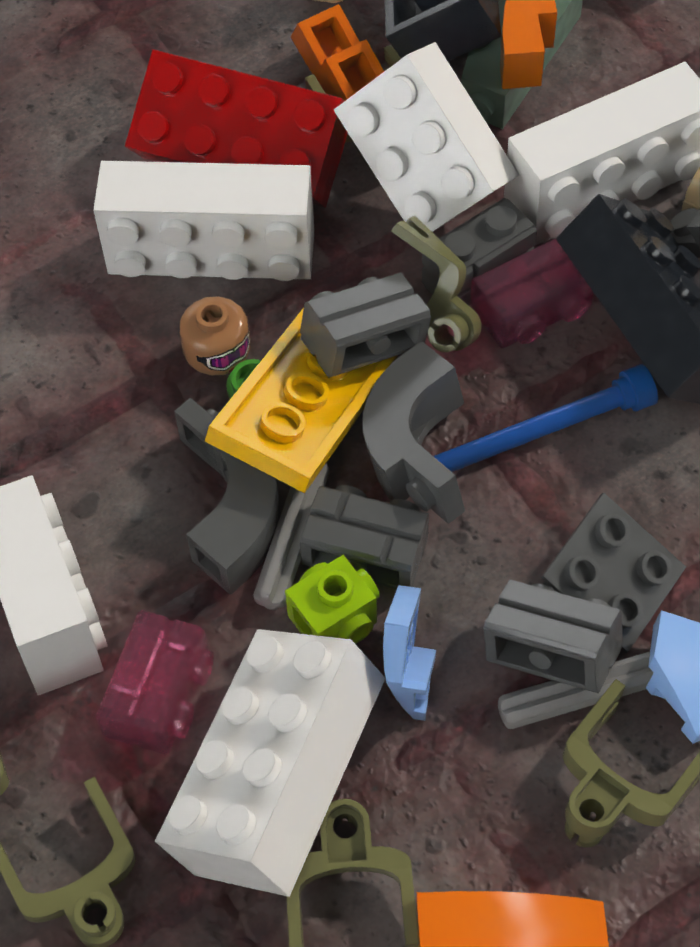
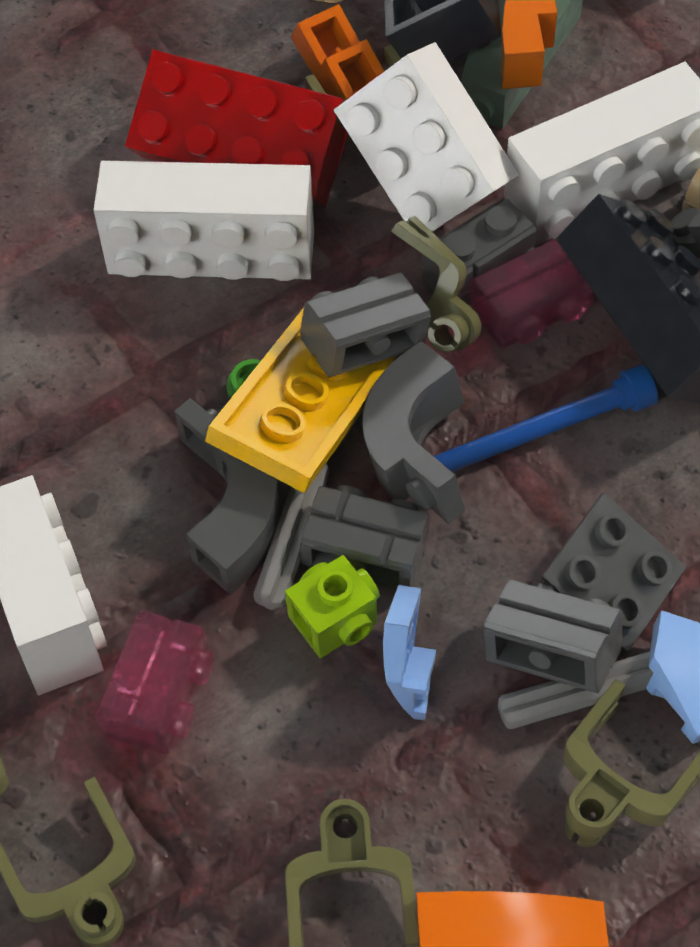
(214, 335): medium nougat head -> none
(272, 761): white brick -> none

